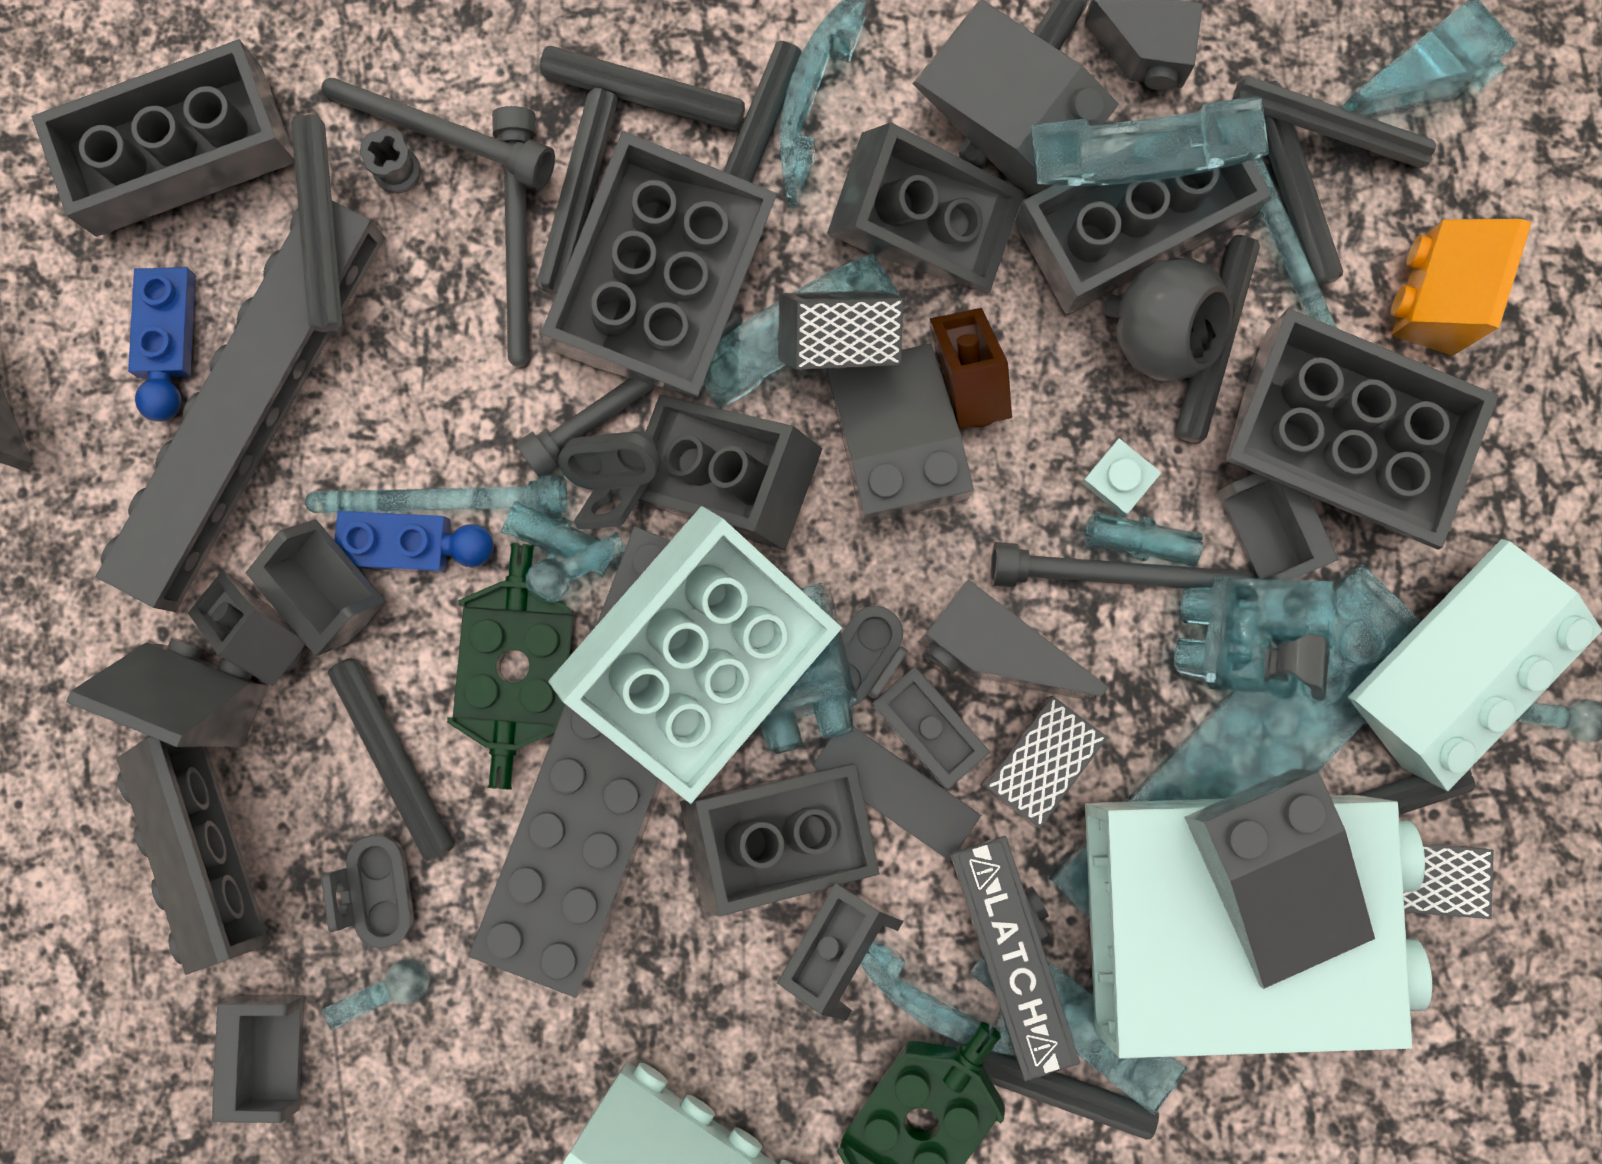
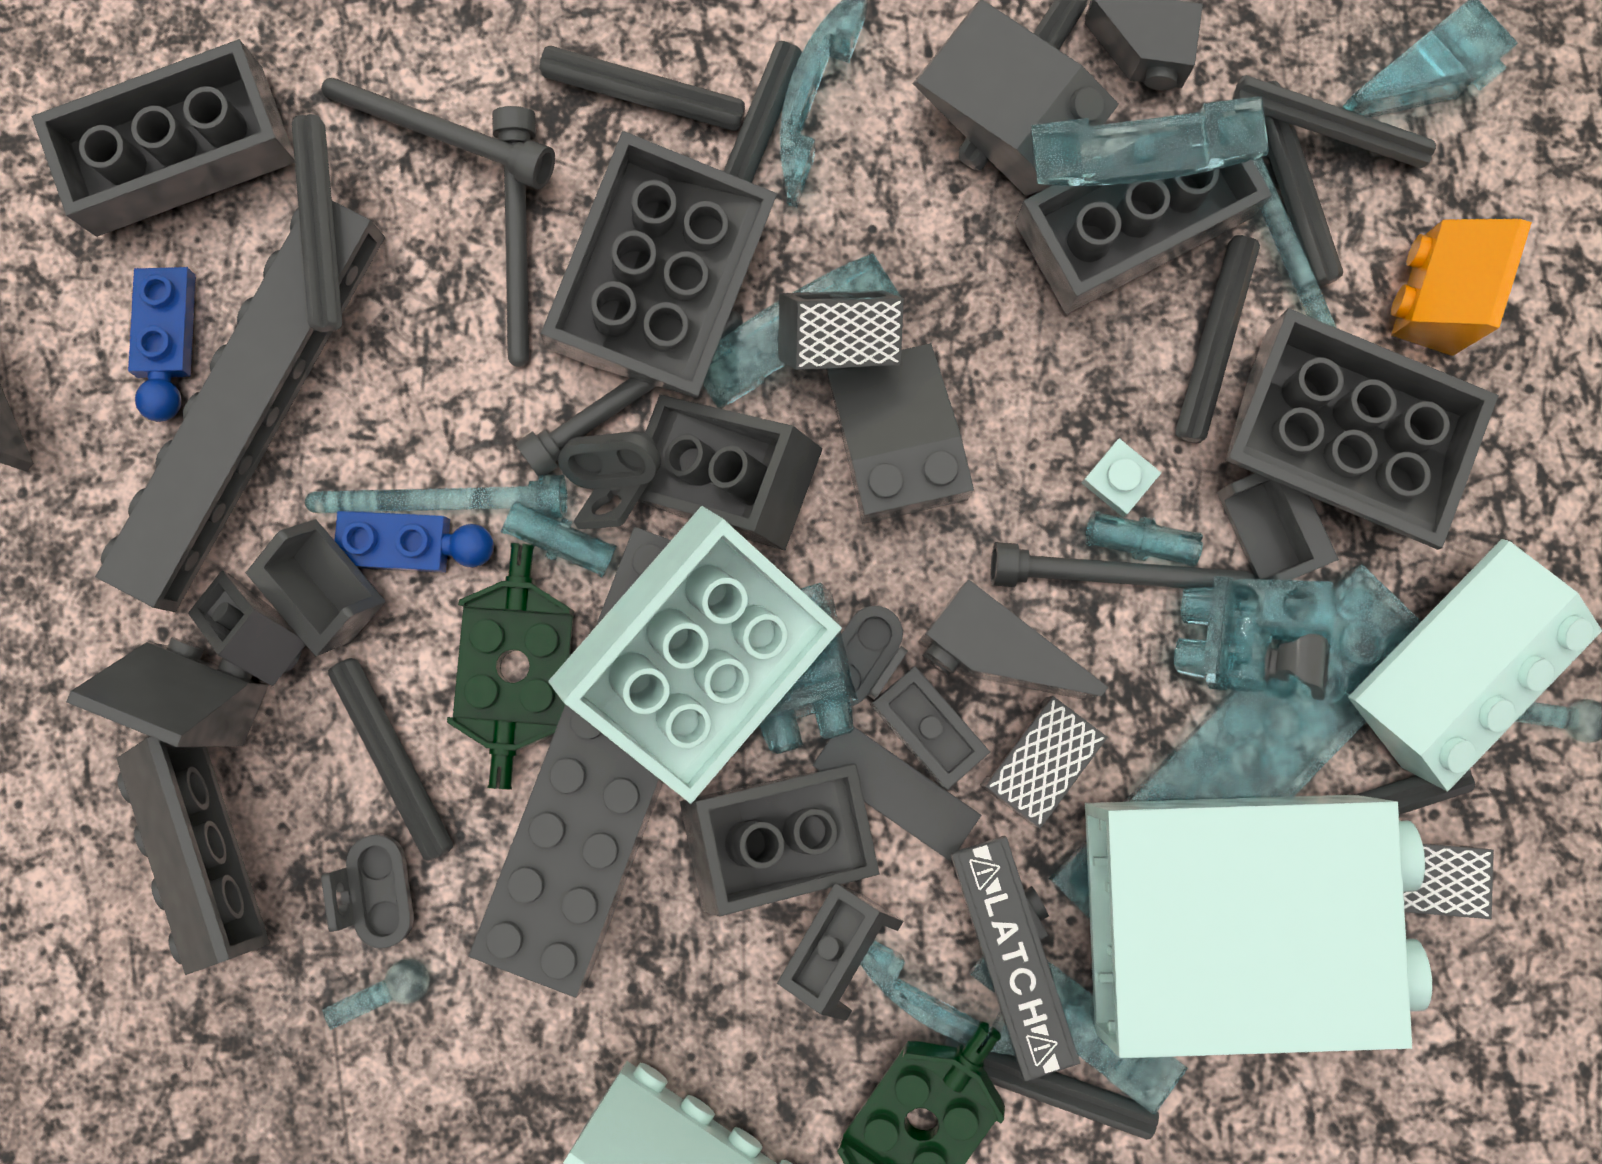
(258, 1058): dark grey panel -> none
(382, 149): dark grey bush -> none
(550, 579): clear light blue bar -> none
(577, 187): dark grey axle -> none
(925, 208): dark grey slope -> none
(972, 368): reddish brown slope -> none
(1161, 312): dark grey piece -> none
(1284, 874): dark grey slope -> none

